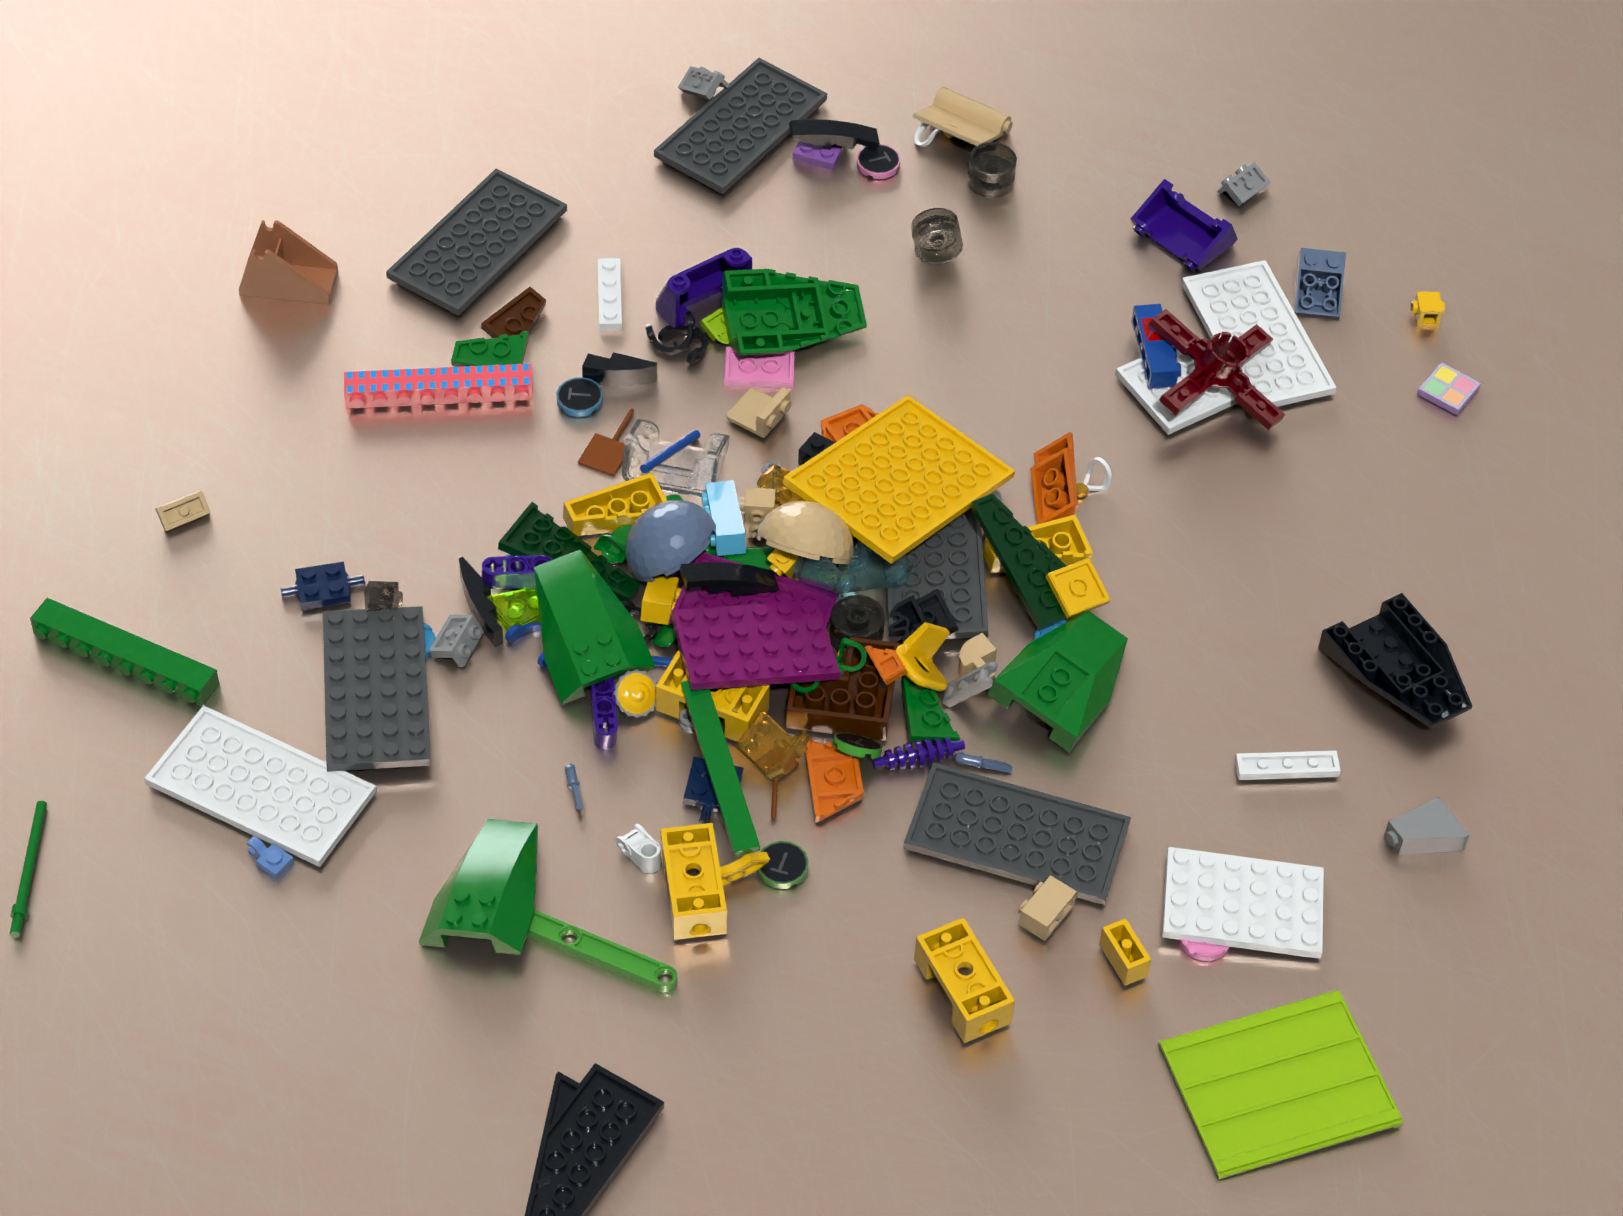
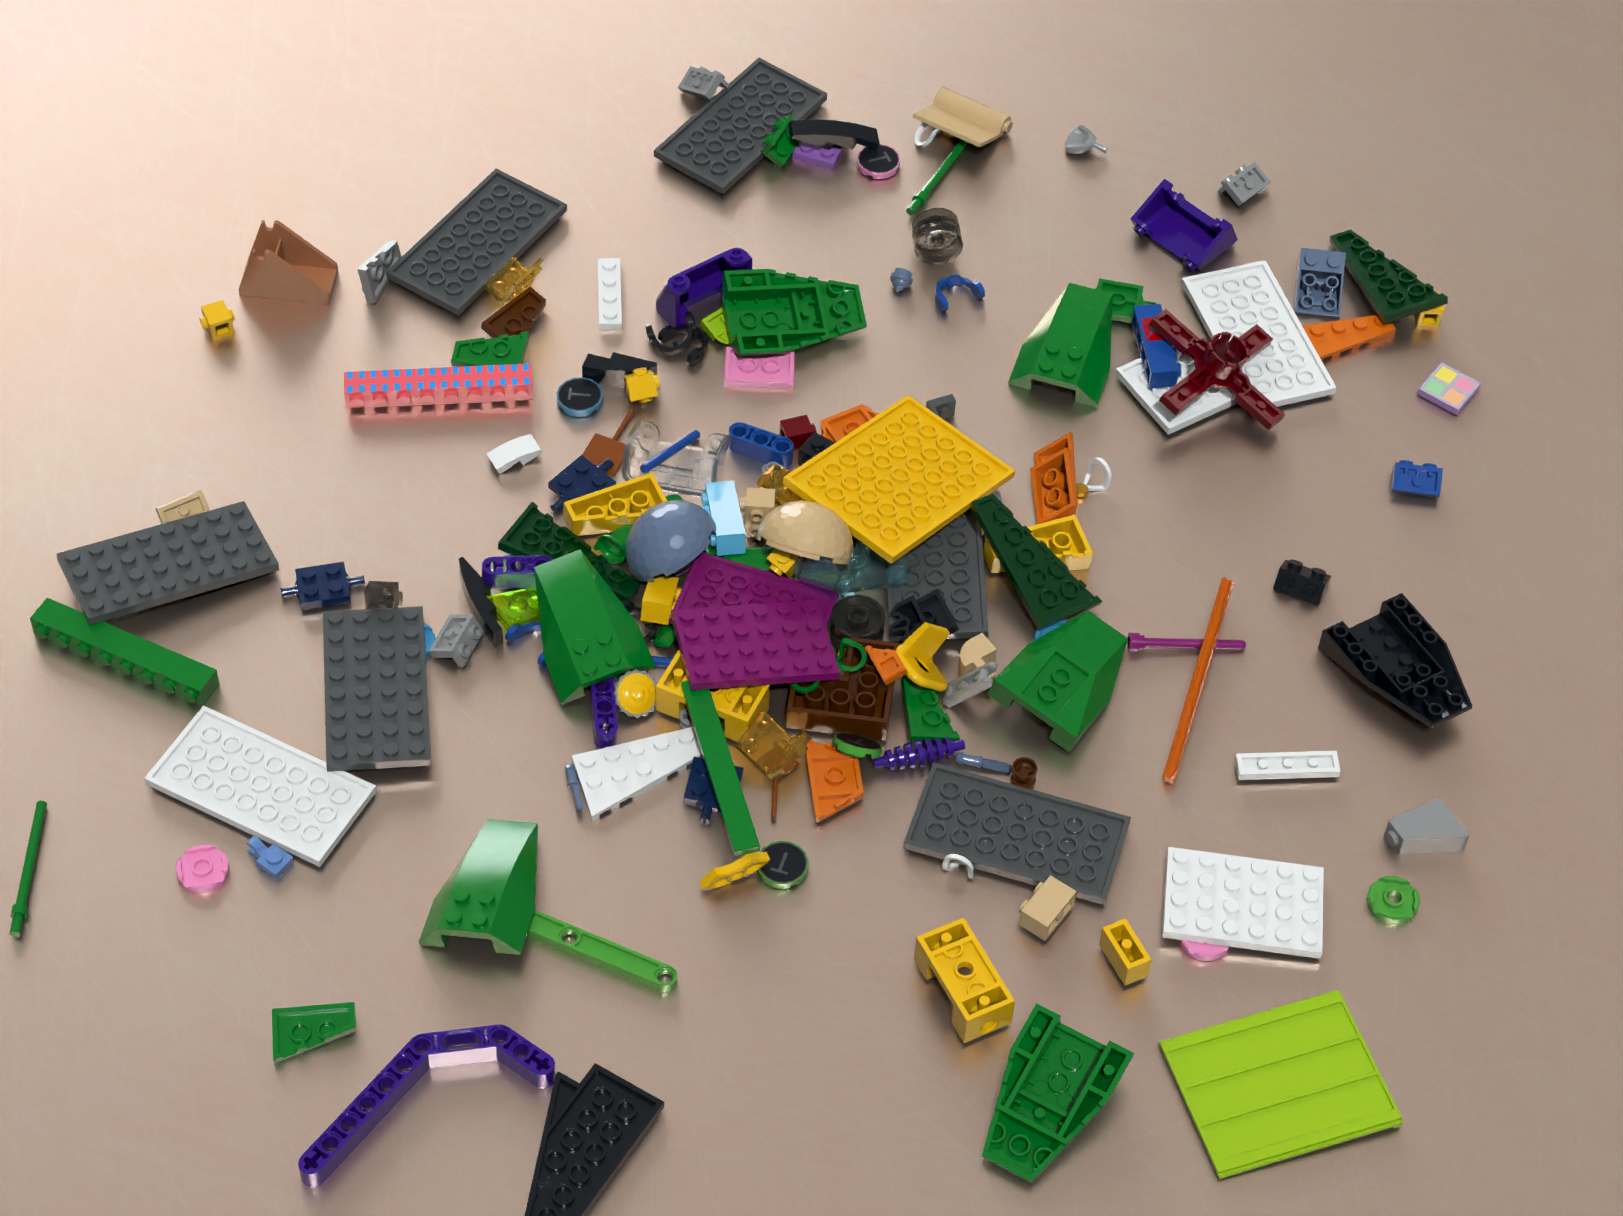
(167, 562): none -> dark grey plate
(202, 869): none -> bright pink tile
(217, 320): none -> yellow brick
(308, 1027): none -> green wing
(373, 271): none -> light grey wing
(511, 279): none -> clear yellow bracket
(513, 451): none -> white slope
(536, 1068): none -> dark purple beam
(579, 480): none -> dark blue plate
(632, 768): none -> white wing
(638, 847): white piece -> none
(641, 385): none -> yellow brick
(698, 900): yellow plate -> none
(730, 577): black slope -> none
(759, 411): tan bracket -> none
(760, 444): none -> blue beam
(779, 142): none -> green bracket
(797, 430): none -> dark red brick
(901, 279): none -> sand blue plate
(921, 197): none -> green bar
(942, 406): none -> dark grey bracket
(947, 866): none -> white piece
(976, 288): none -> blue piece
(991, 170): clear smoke wheel -> none
(1024, 772): none -> reddish brown wheel
(1049, 1092): none -> green wedge
(1070, 345): none -> green wedge
(1078, 588): yellow tile -> none
(1081, 141): none -> light grey piece
(1124, 298): none -> green plate
(1138, 642): none -> magenta piece
(1197, 681): none -> orange axle
(1301, 581): none -> black bracket
(1341, 335): none -> orange wing
(1385, 282): none -> dark green wing
(1393, 912): none -> bright green tile
(1417, 479): none -> blue bracket

